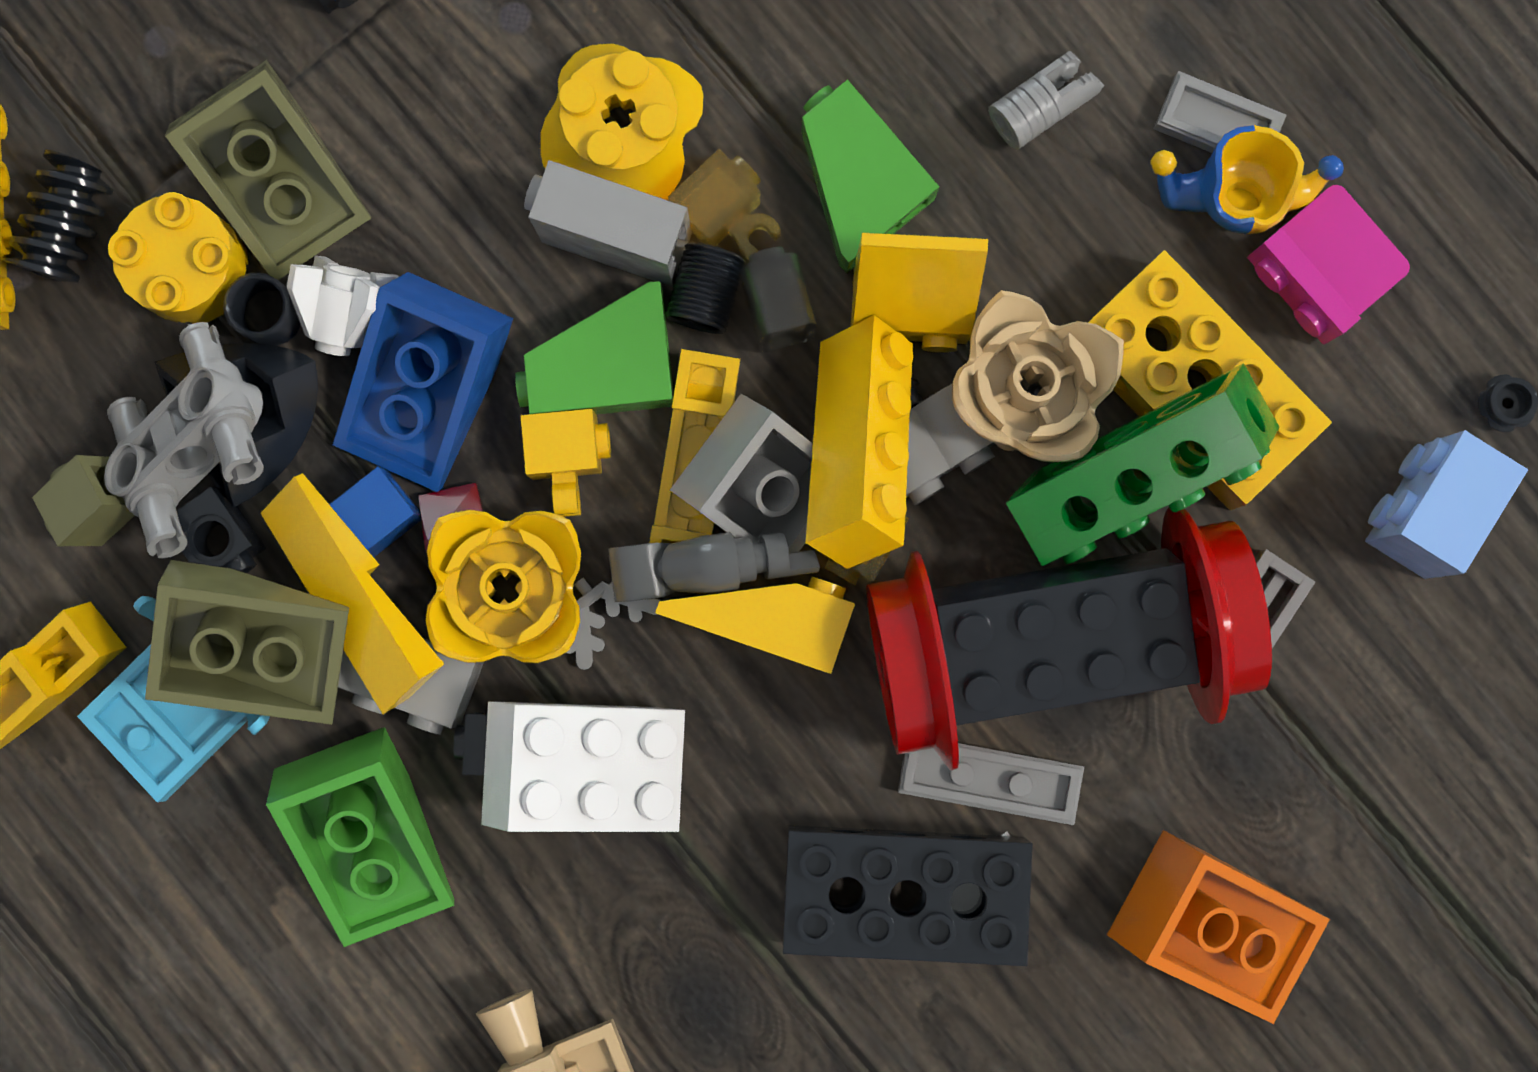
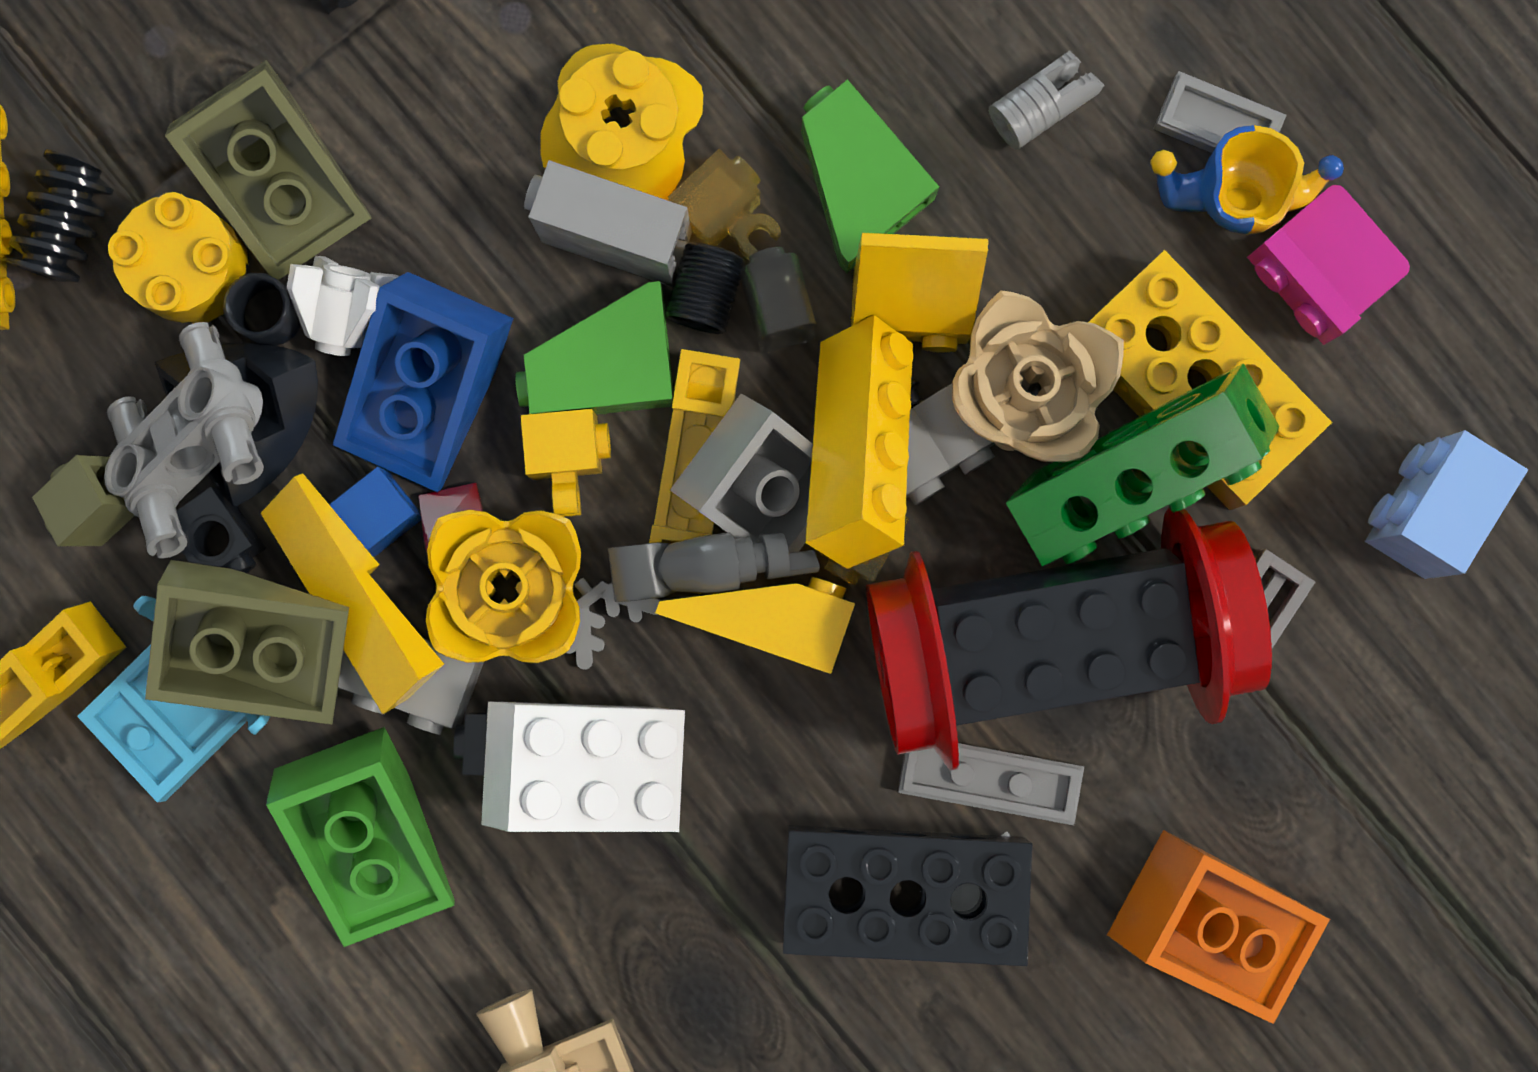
(1521, 395): black plate -> none

